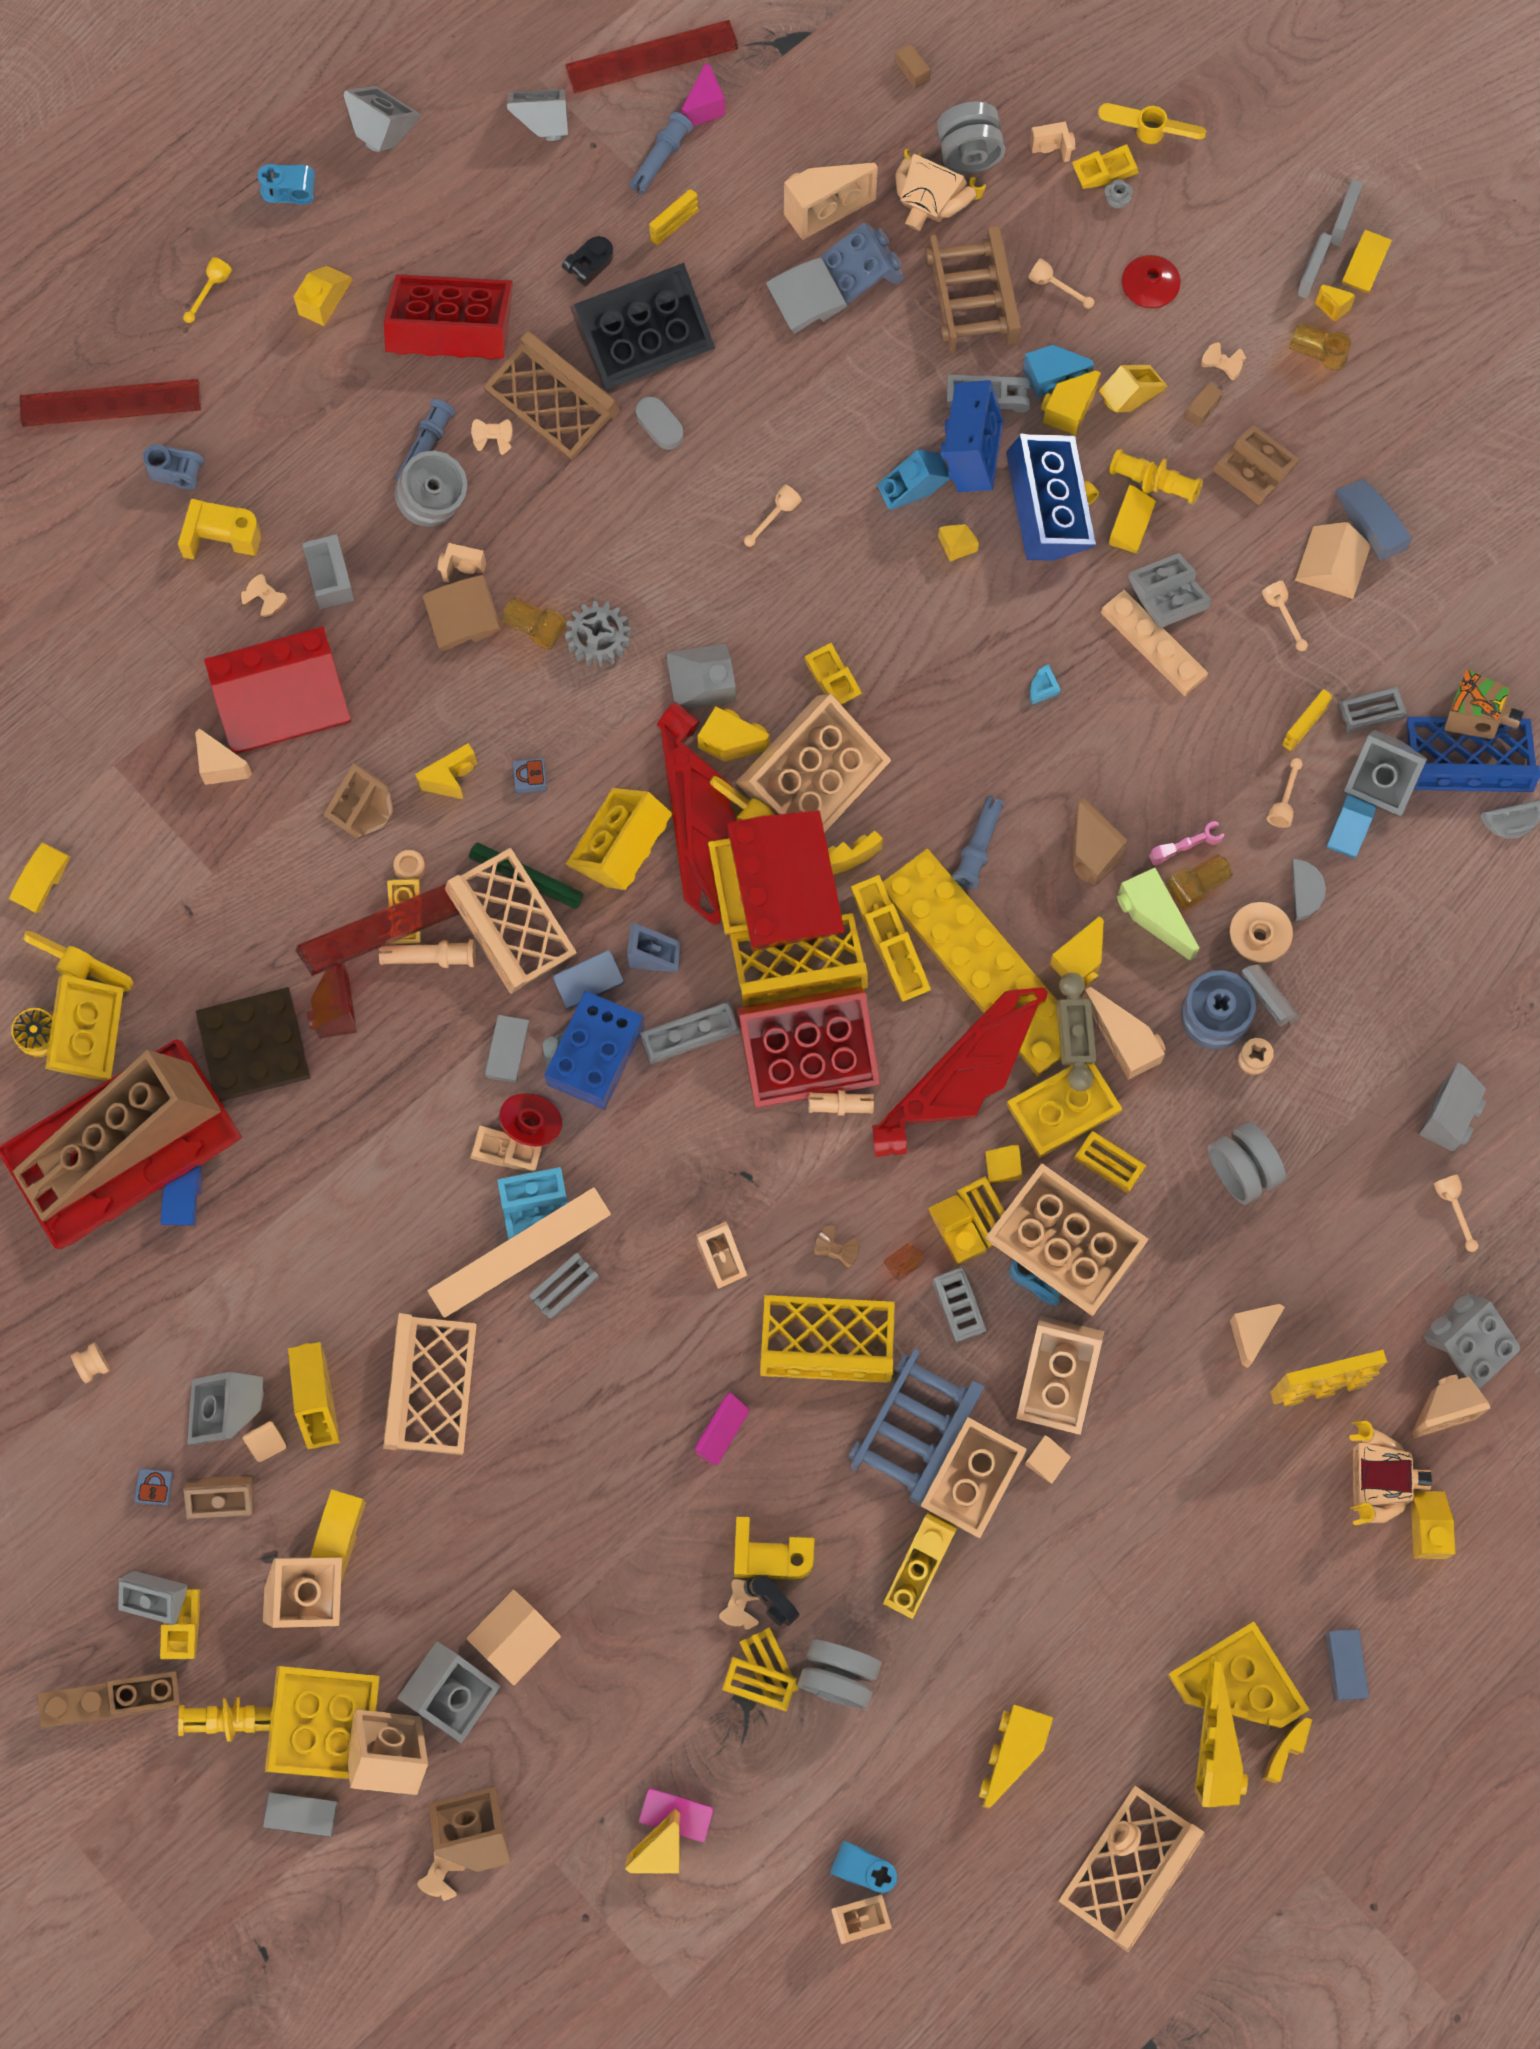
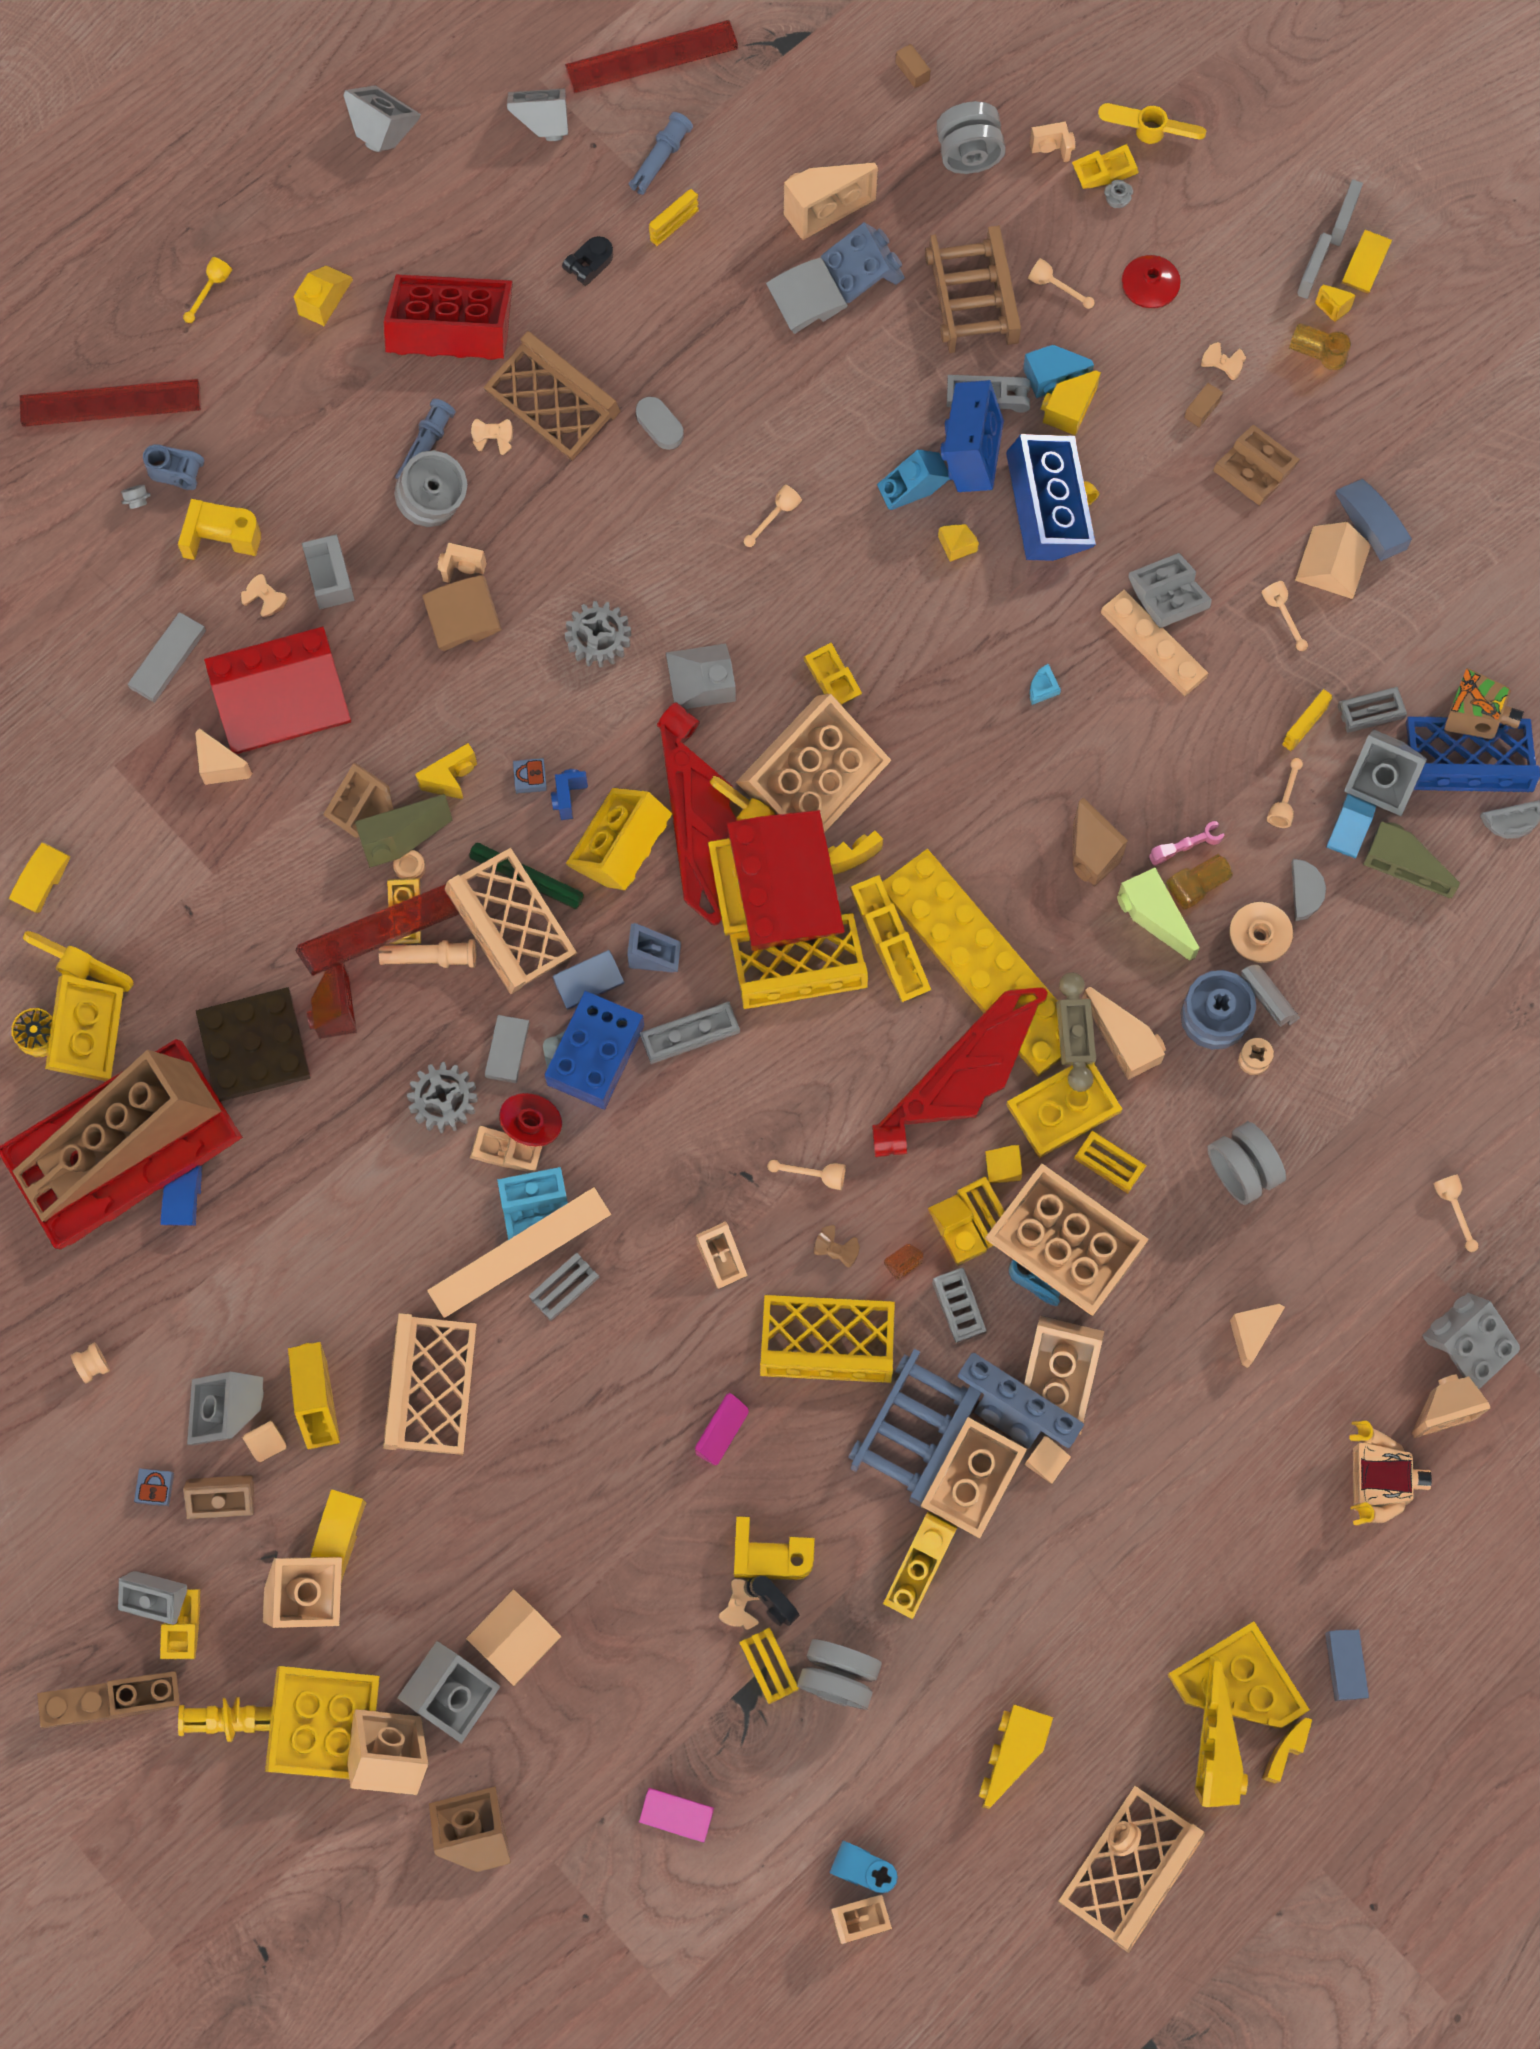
(135, 496): none -> light grey plate
(166, 657): none -> light grey tile
(289, 183): dark azure piece -> none
(300, 1814): light grey tile -> none
(402, 829): none -> olive slope
(430, 1101): none -> light grey gear
(433, 1882): light nougat piece -> none
(541, 626): clear yellow piece -> none
(566, 781): none -> blue bracket
(642, 326): black slope -> none
(659, 1849): yellow slope -> none
(705, 99): dark pink slope -> none
(730, 737): yellow slope -> none
(786, 1693): yellow tile -> none
(808, 1046): red slope -> none
(831, 1175): none -> light nougat hinge
(840, 1103): light nougat pin -> none
(932, 190): light nougat torso -> none
(975, 854): sand blue pin -> none
(1016, 1407): none -> sand blue bracket
(1081, 953): yellow slope -> none
(1131, 387): yellow slope -> none
(1132, 520): yellow slope -> none
(1155, 476): yellow piece -> none
(1327, 1378): yellow plate -> none
(1407, 859): none -> olive slope
(1432, 1526): yellow slope -> none
(1454, 1108): light grey slope -> none

